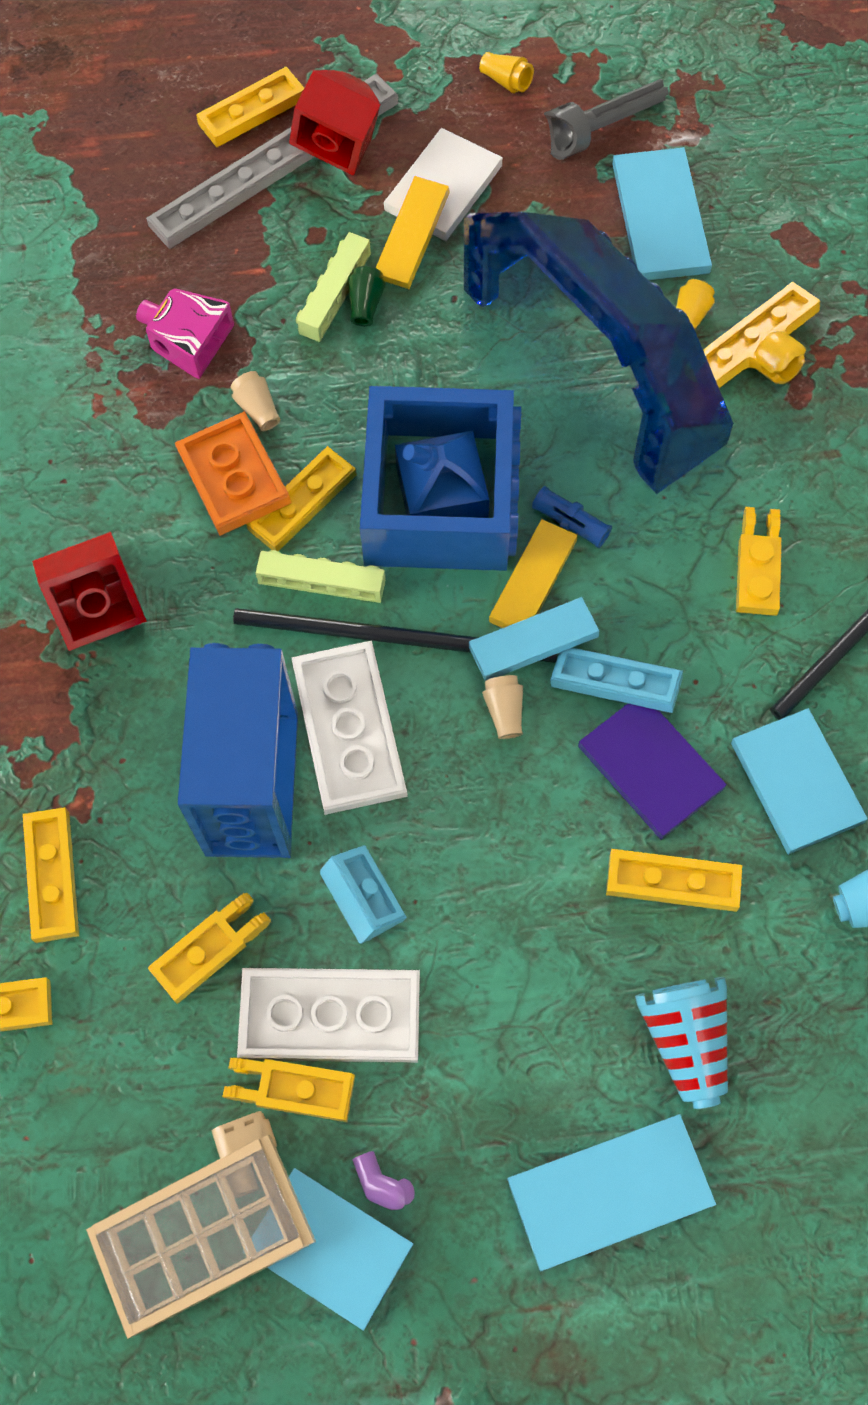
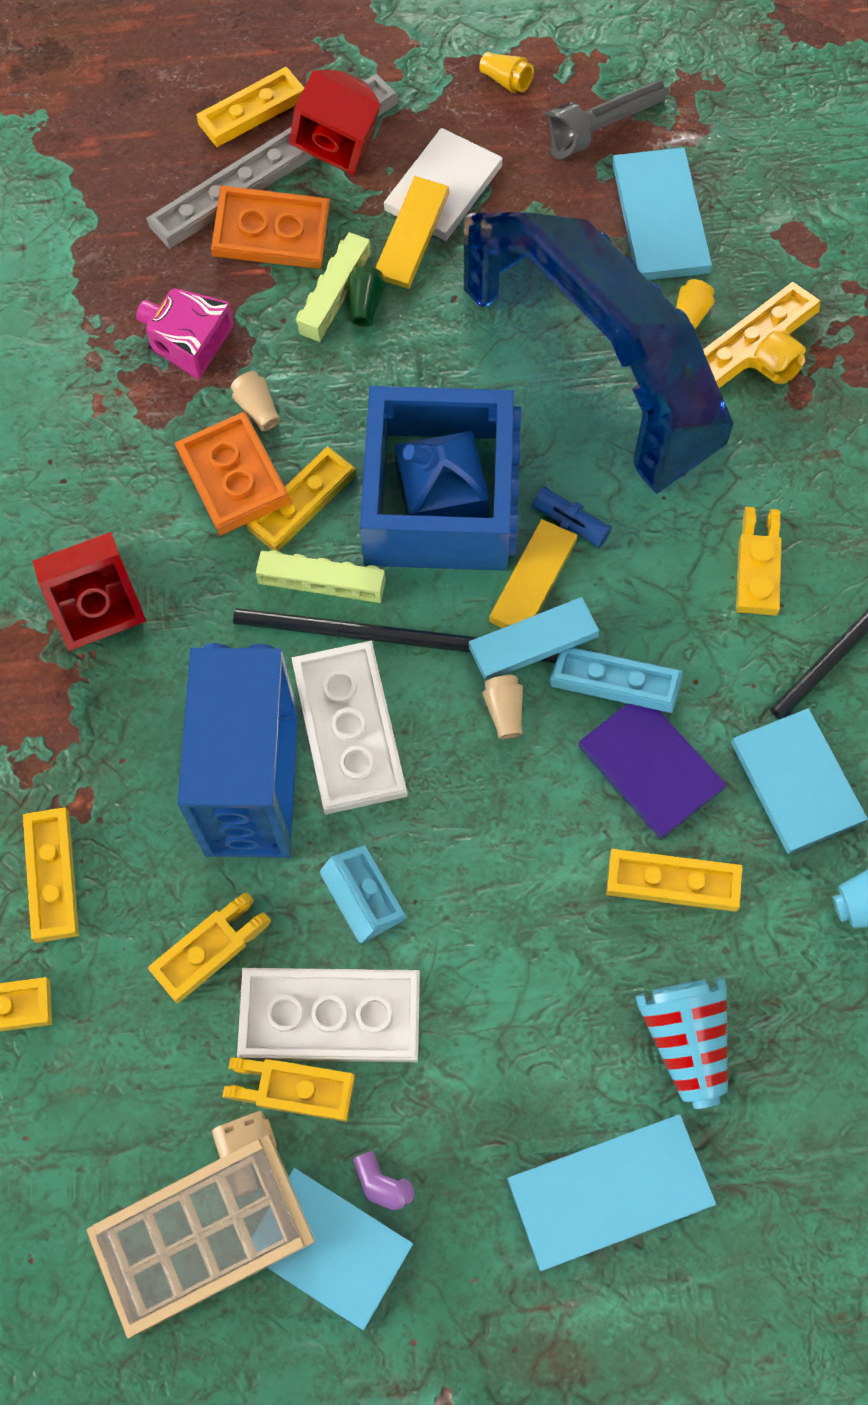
(270, 227): none -> orange tile

